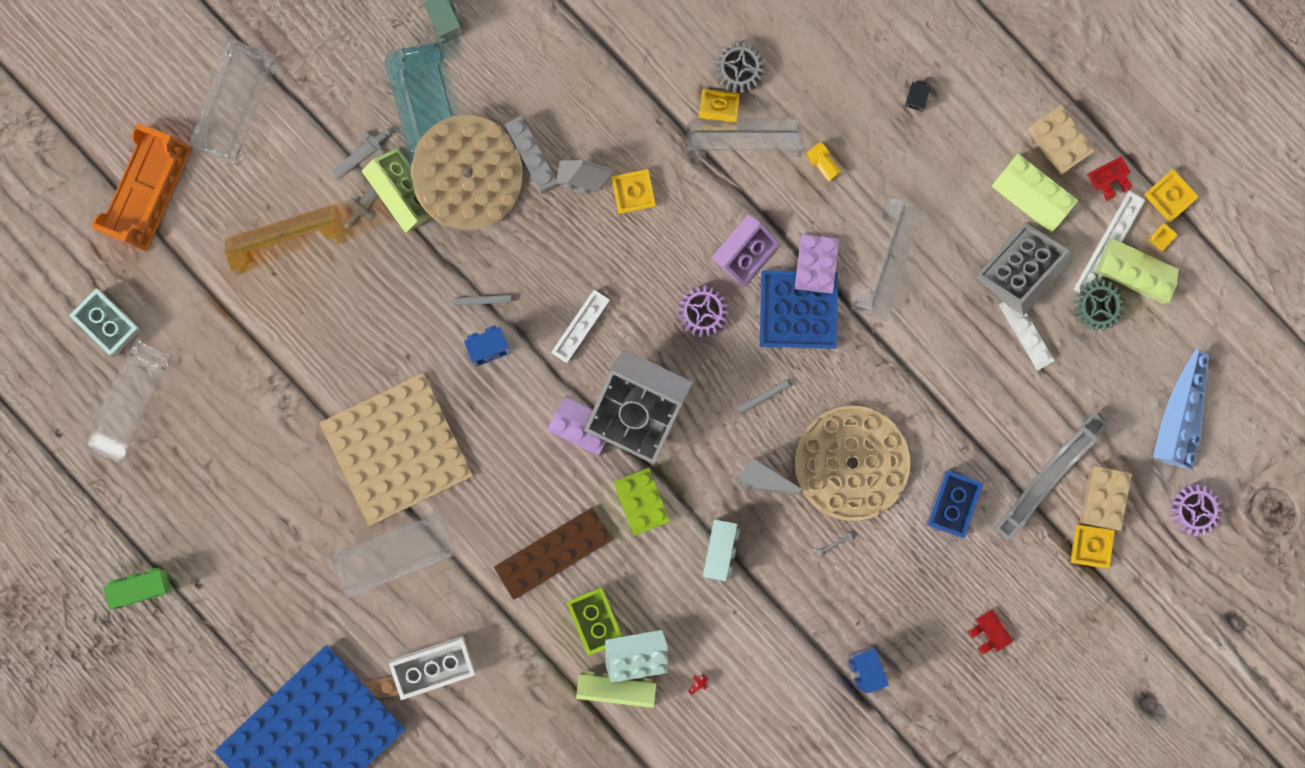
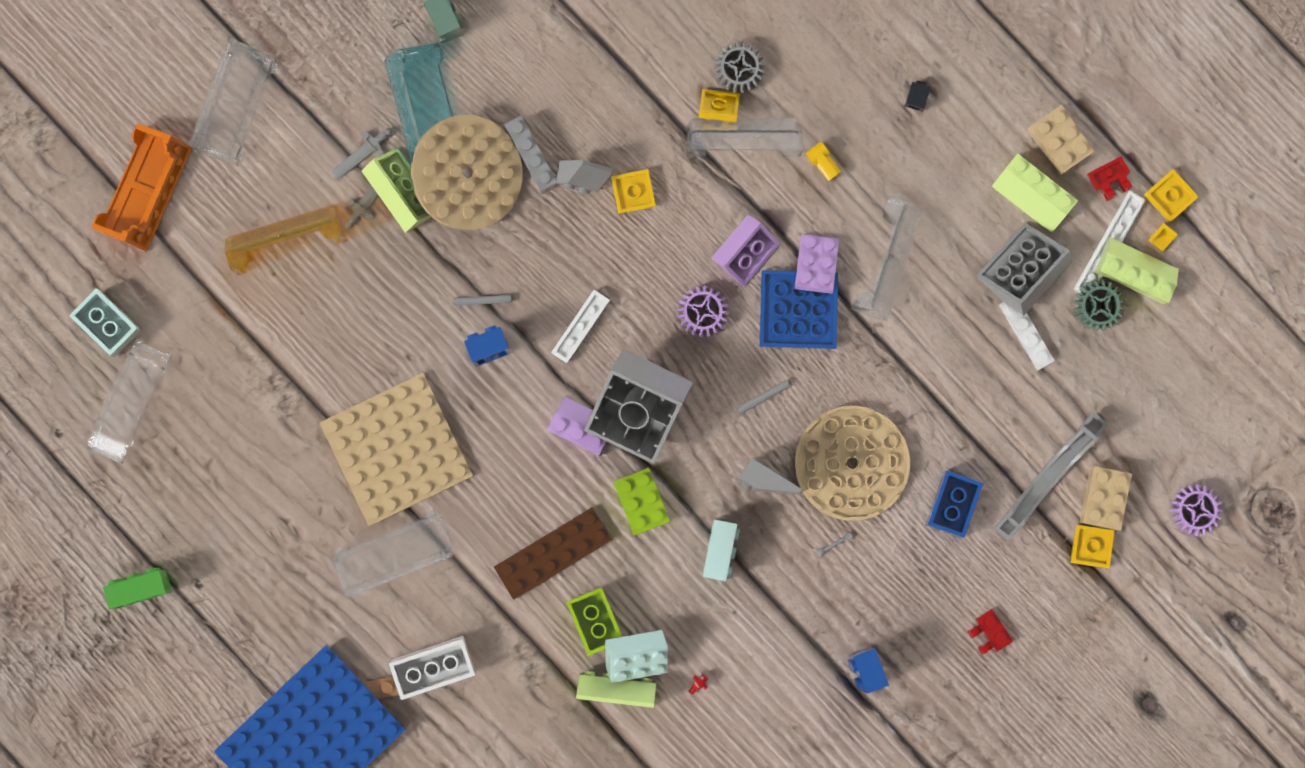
(1183, 416): light blue wedge -> none

